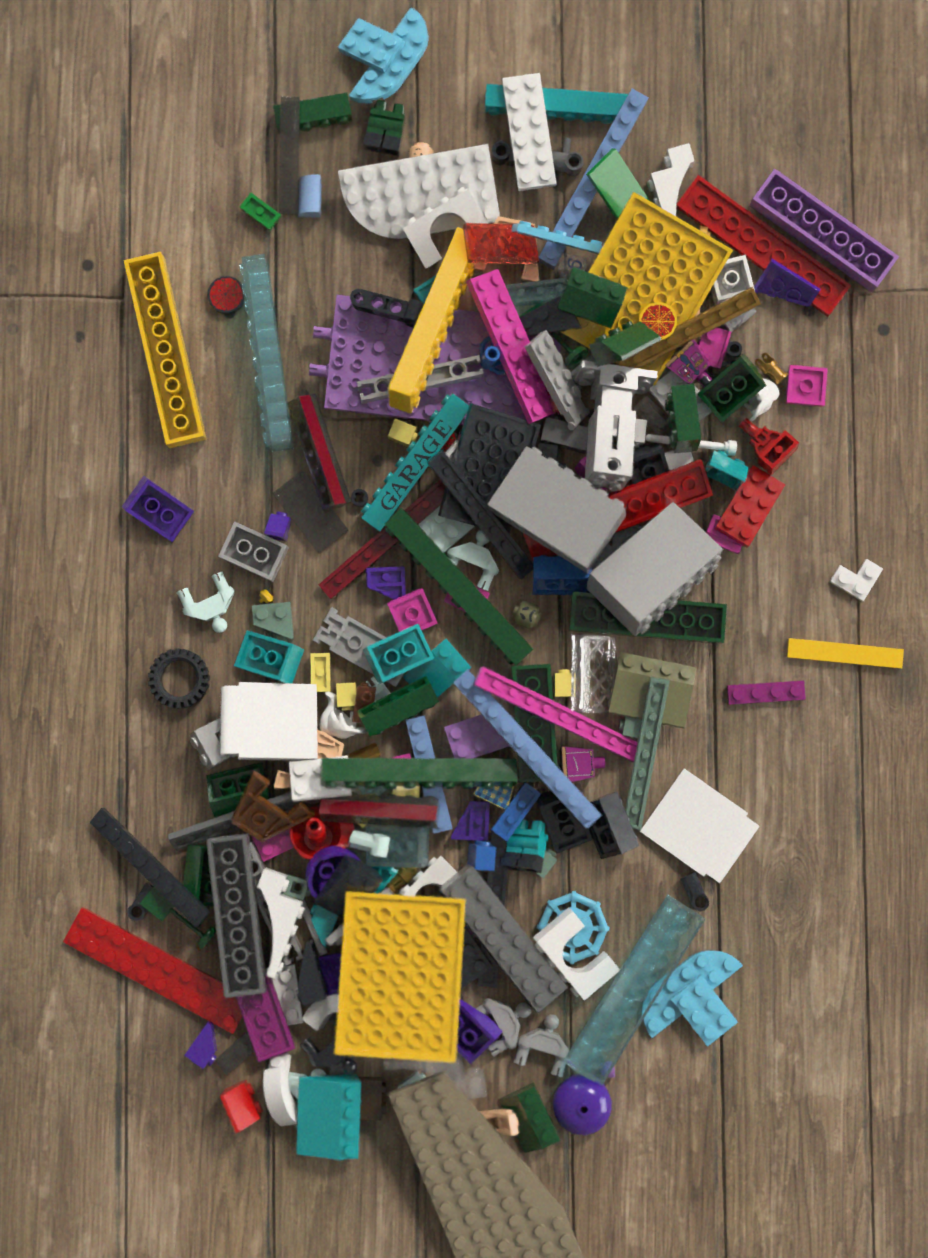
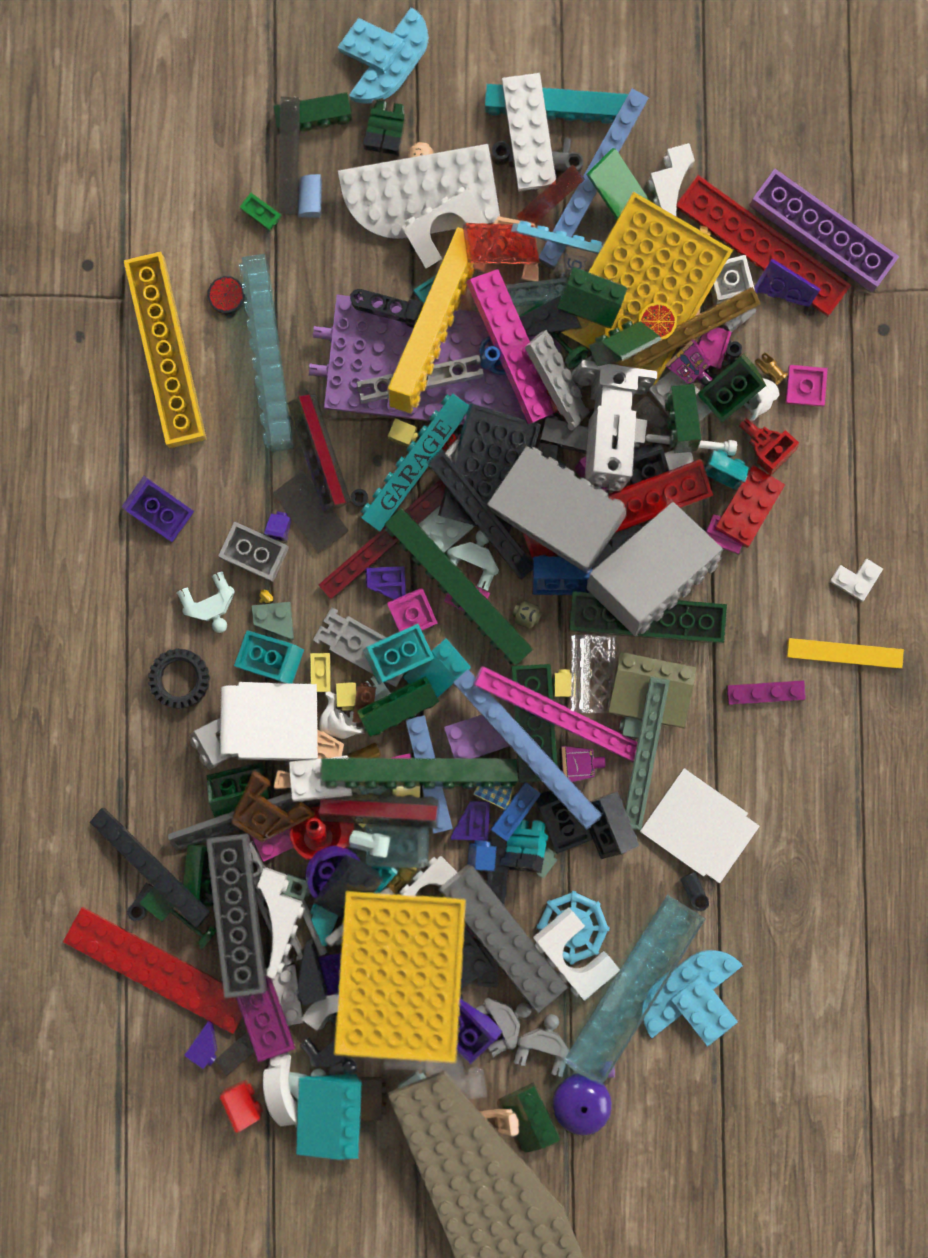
(551, 196): none -> clear red plate

